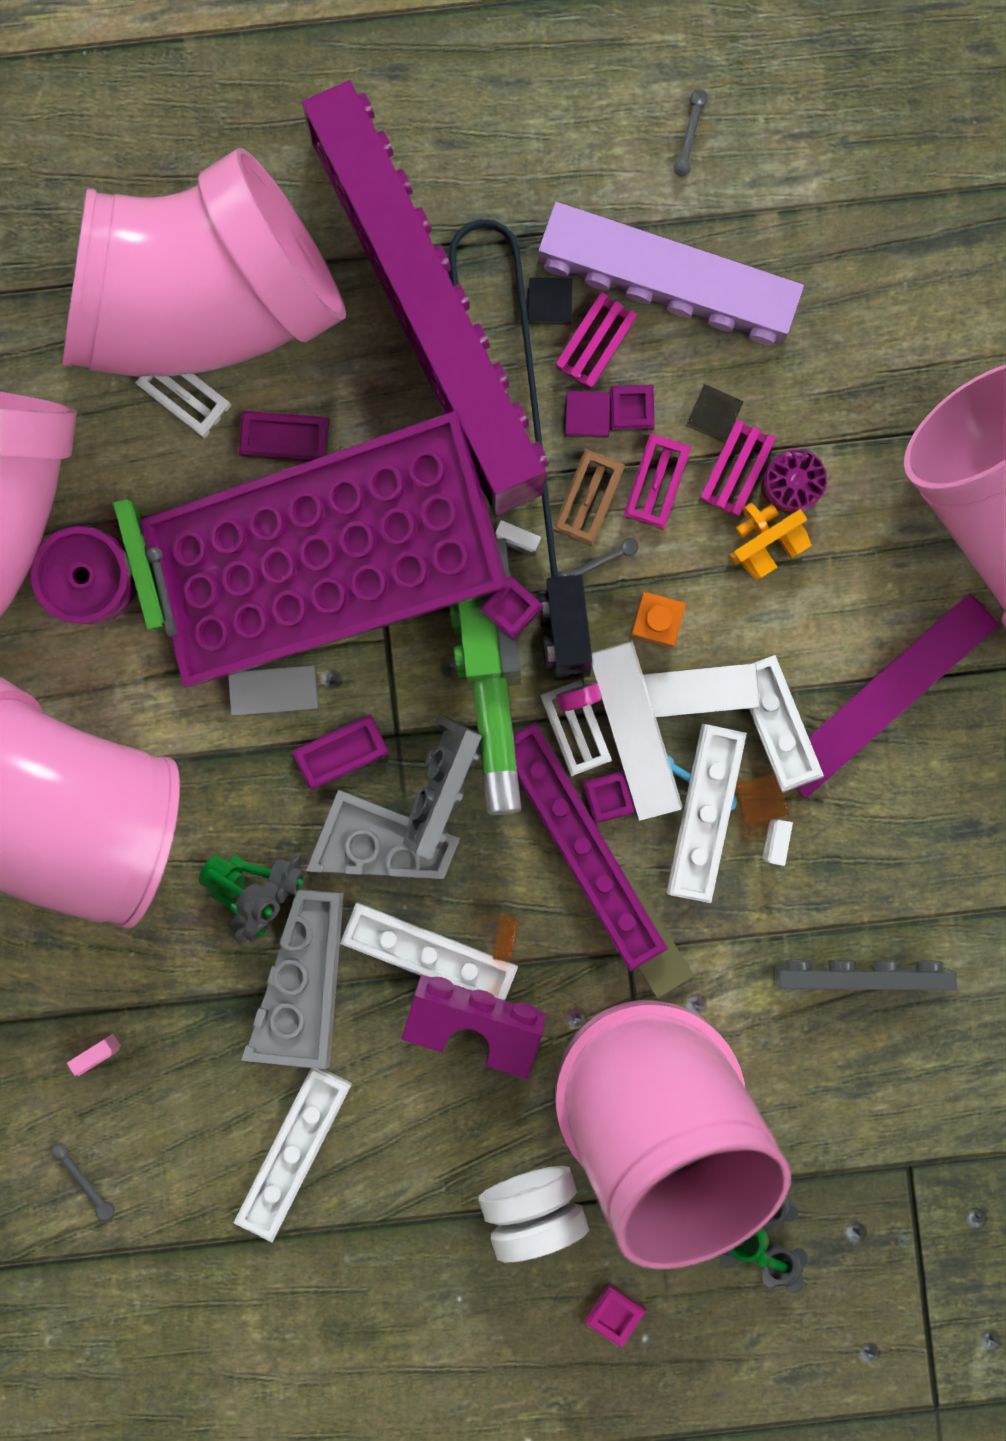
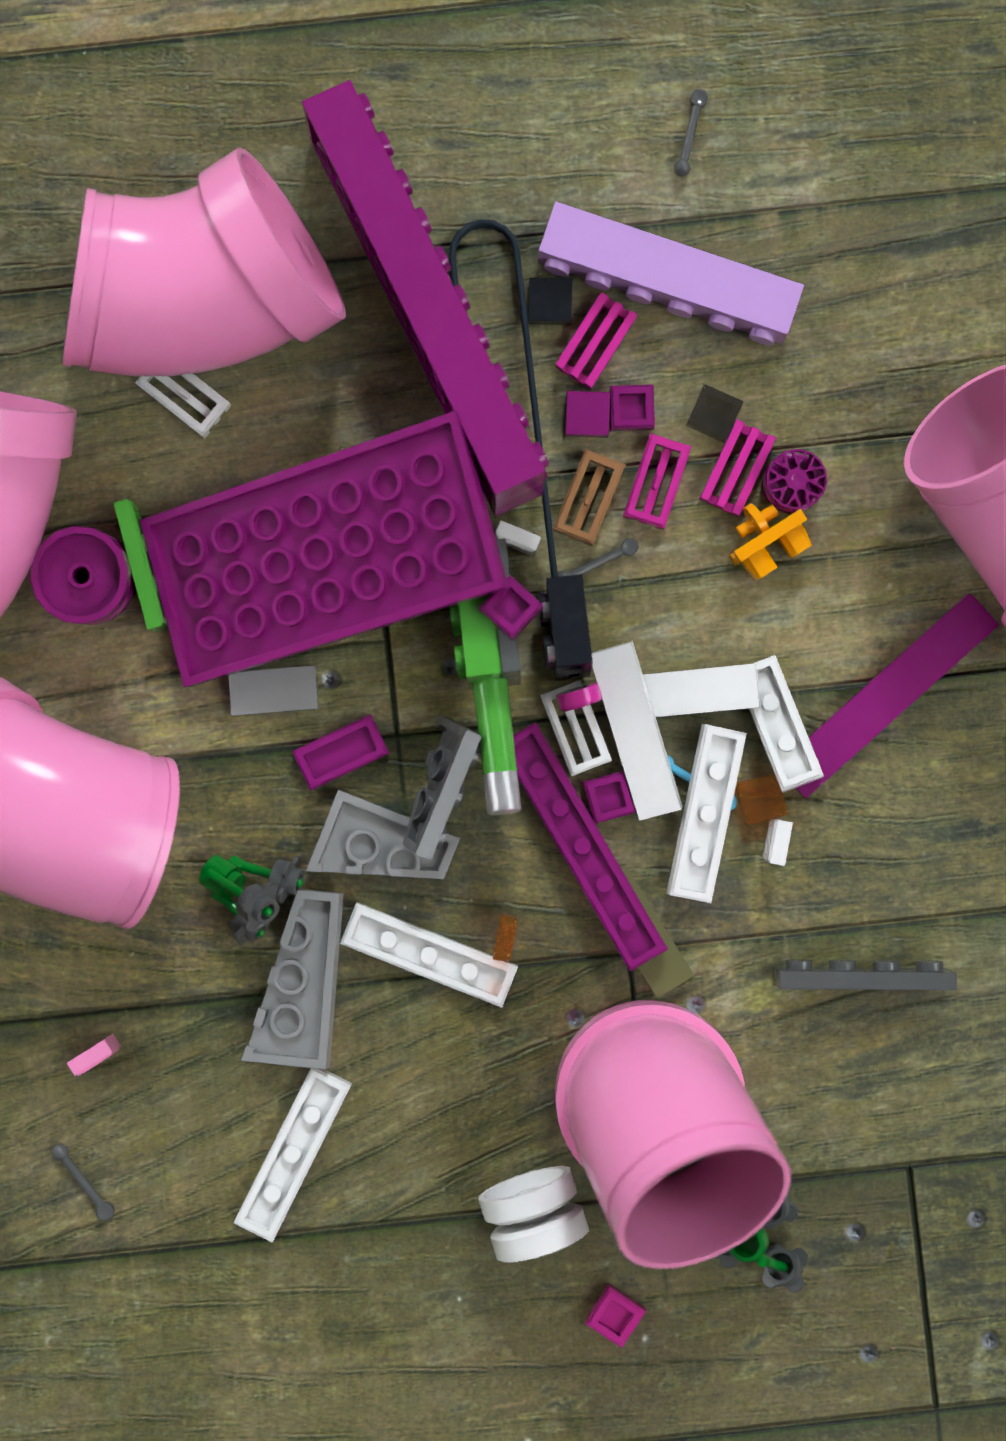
(154, 556): dark grey hinge -> none
(283, 436): magenta tile -> none
(508, 1027): magenta arch -> none
(657, 620): orange brick -> none

